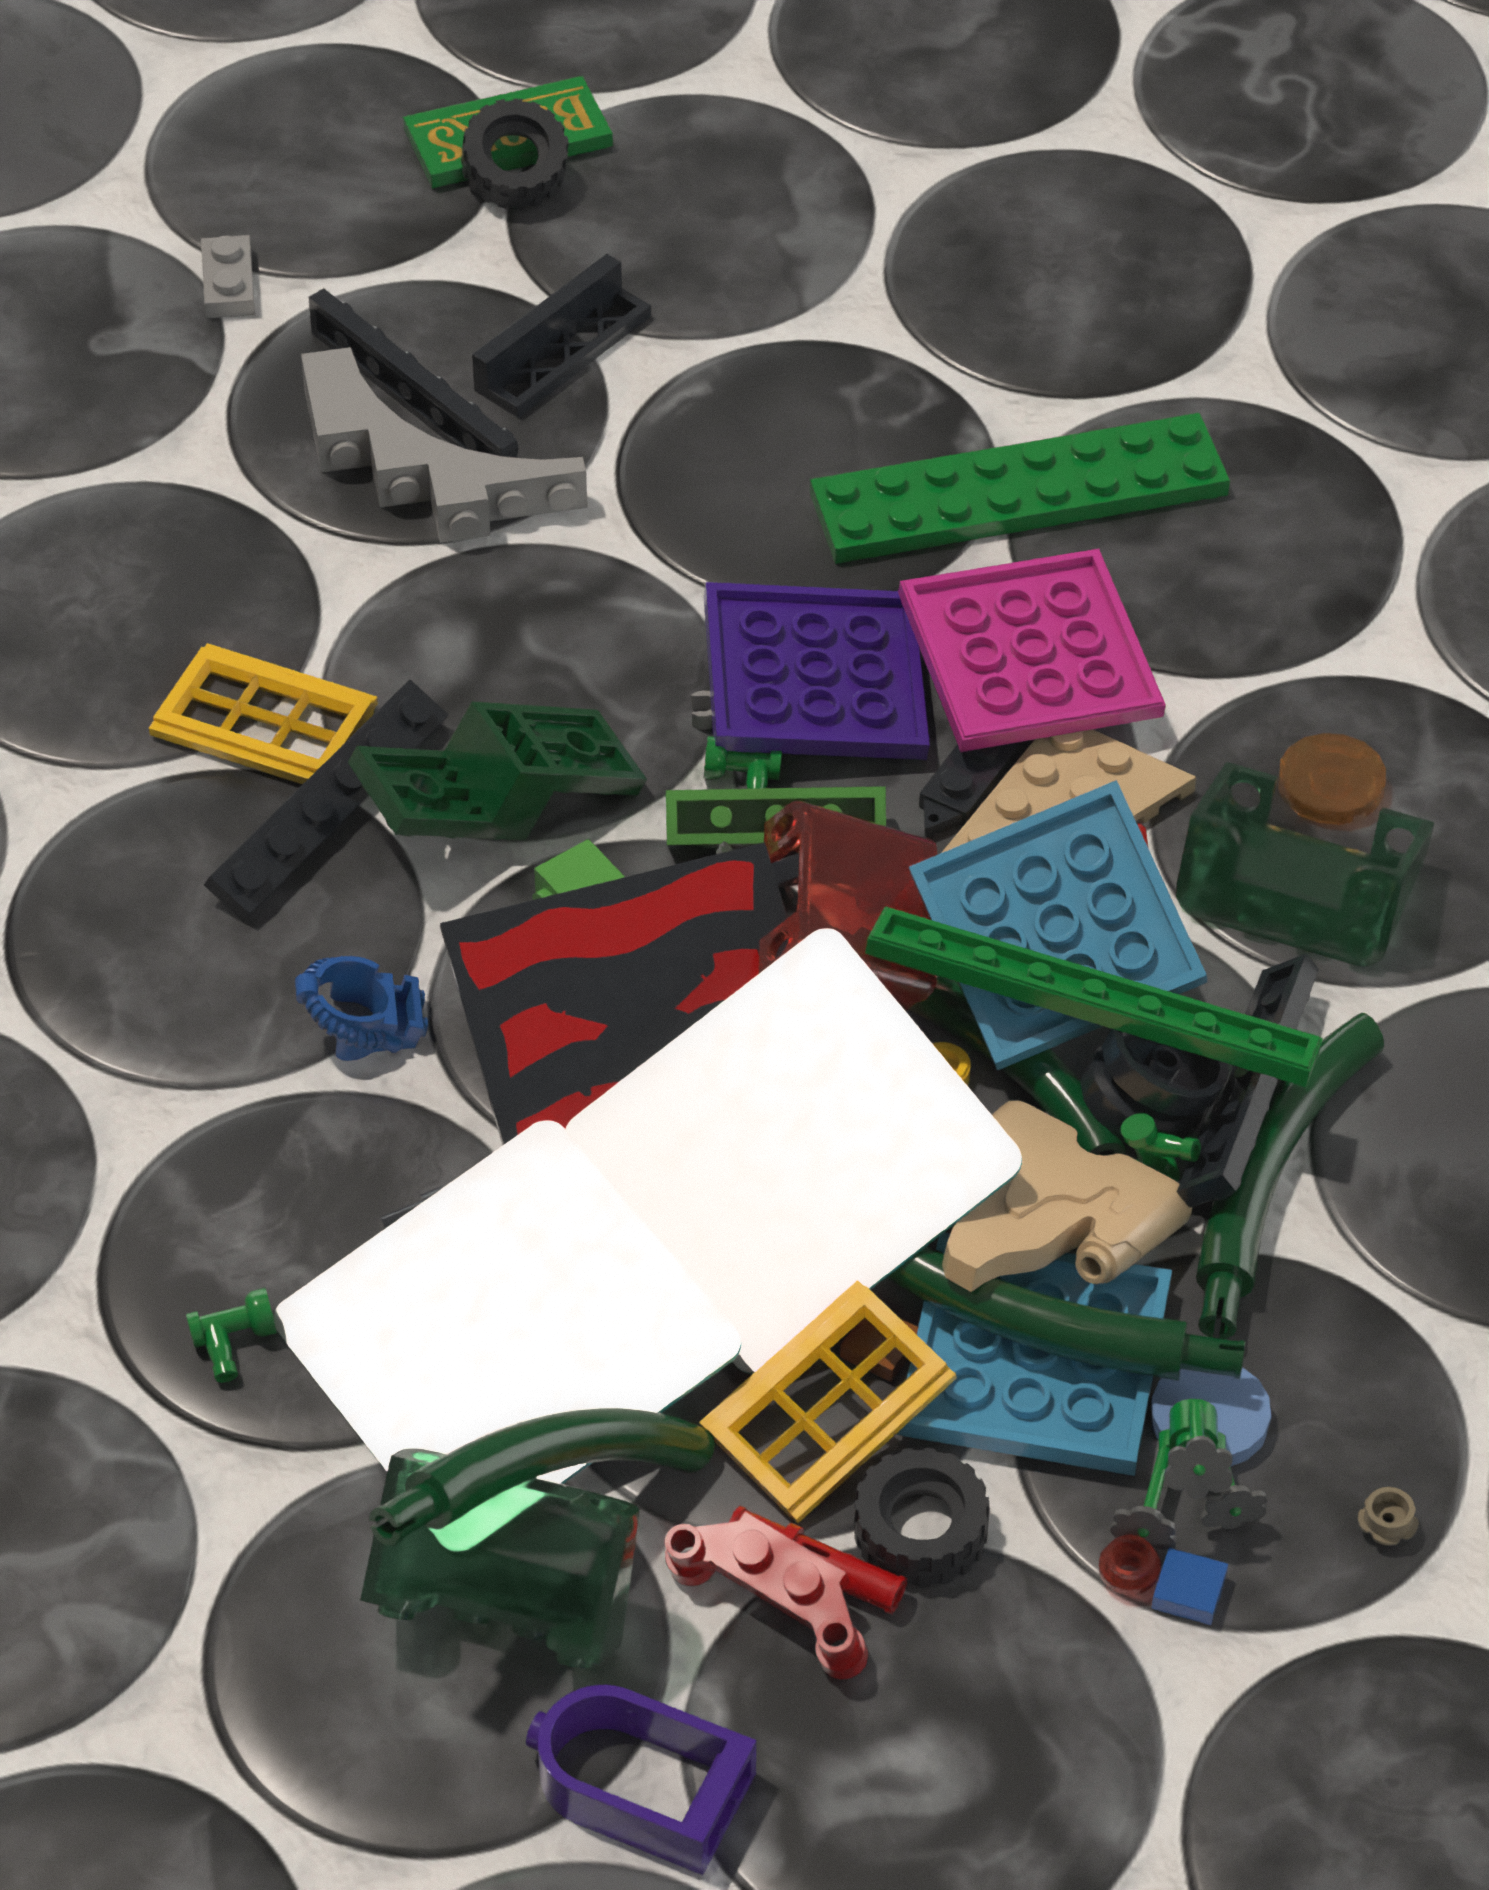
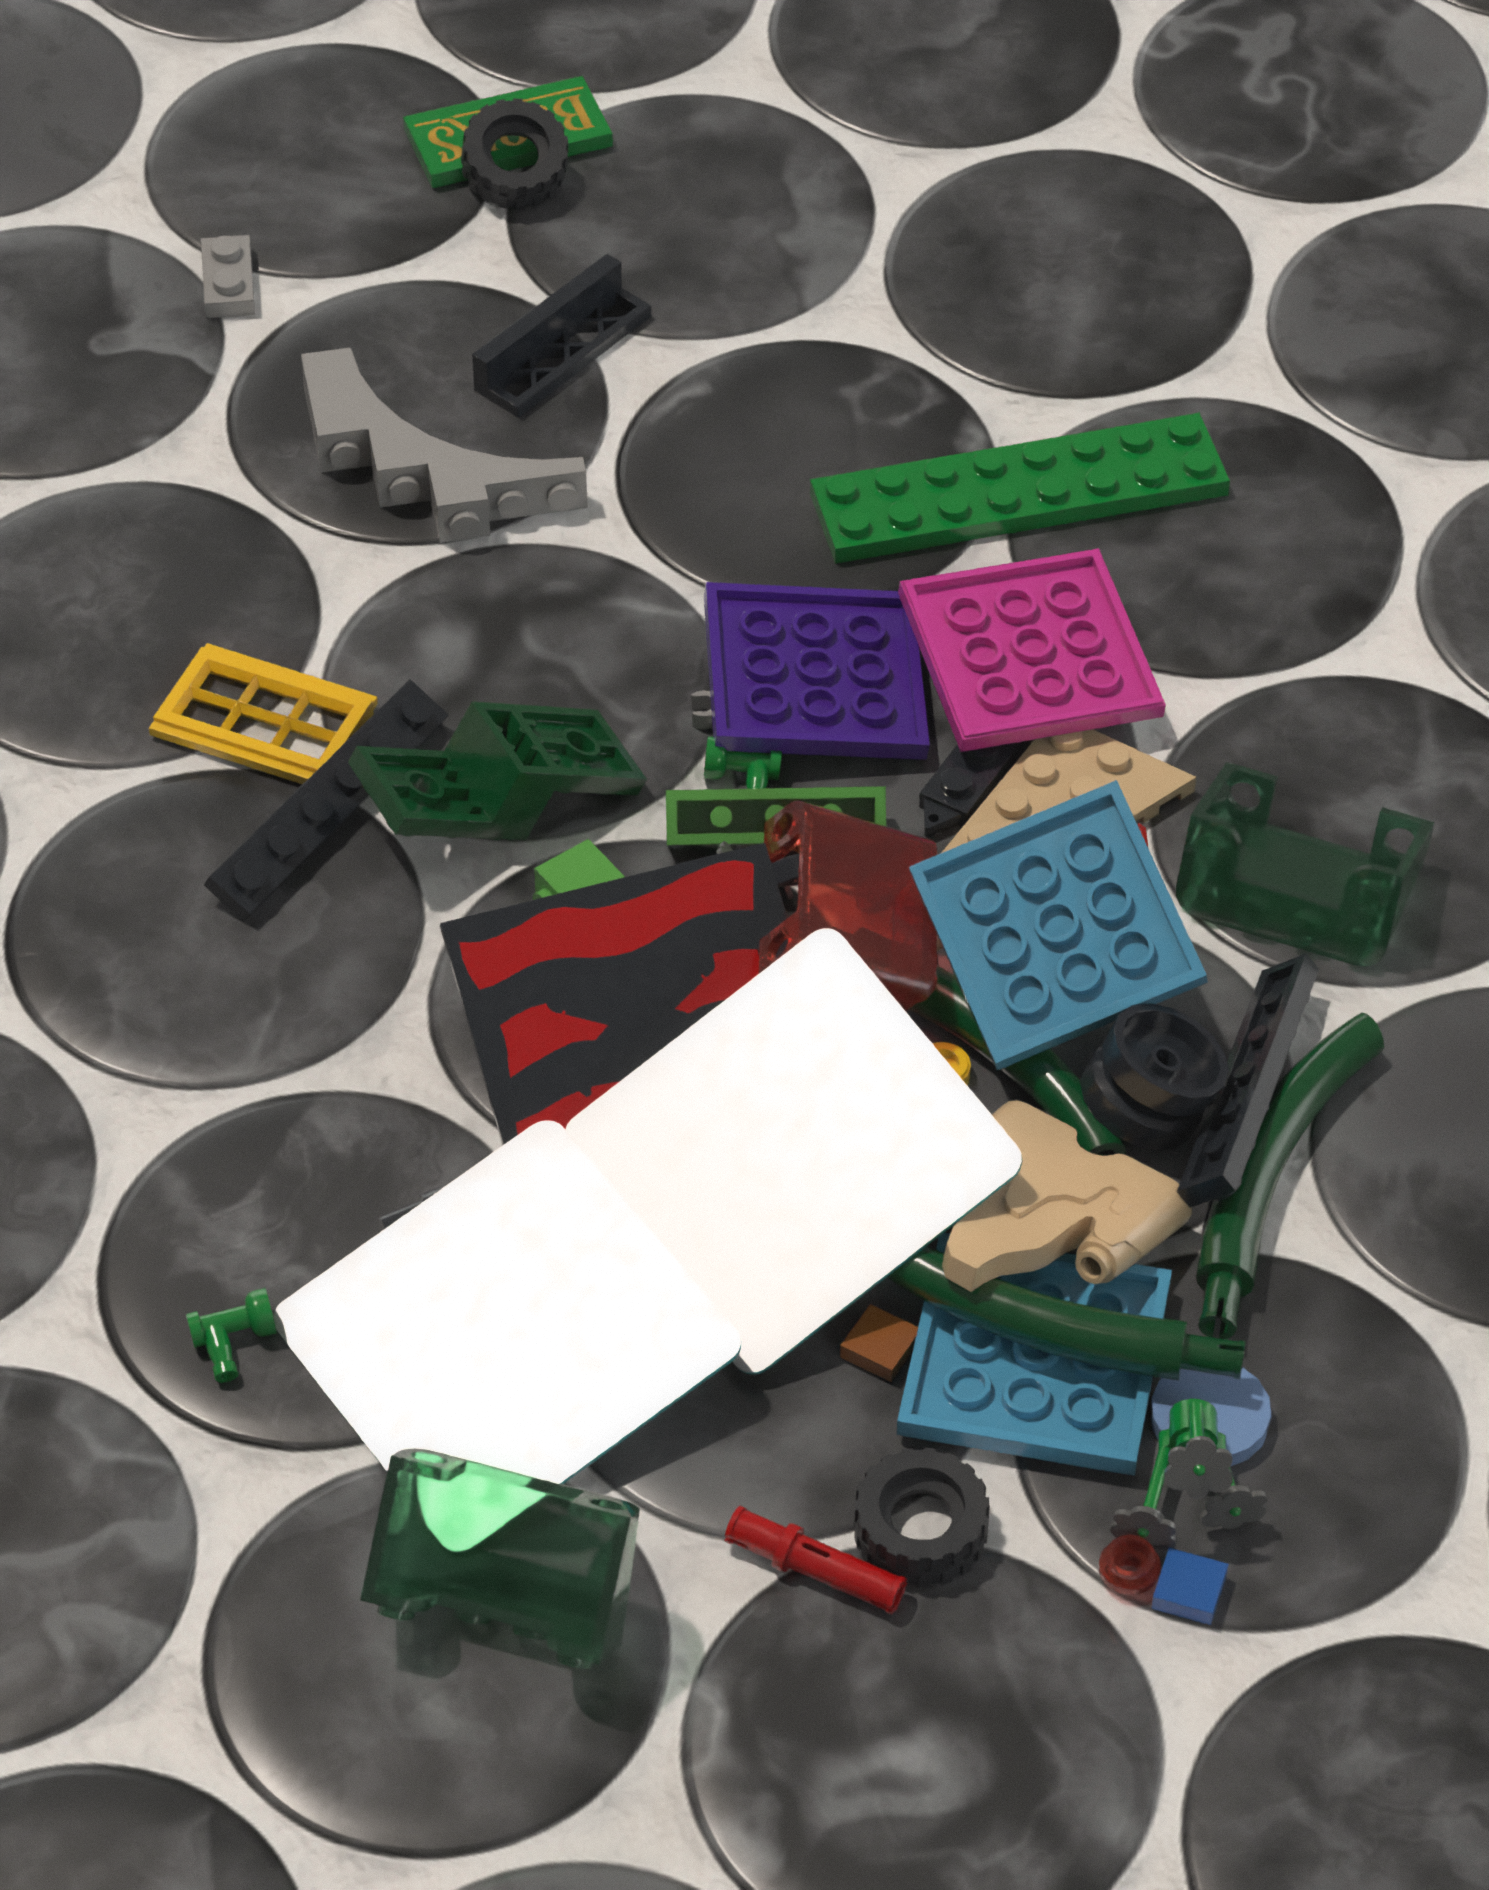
(396, 1008): blue piece -> none
(407, 380): black plate -> none
(533, 1448): dark green animal -> none
(620, 1709): dark purple window -> none
(780, 1575): plate -> none
(863, 1439): yellow piece -> none
(1094, 996): green tile -> none
(1157, 1148): green piece -> none
(1332, 778): clear orange tile -> none
(1393, 1504): dark tan plate -> none

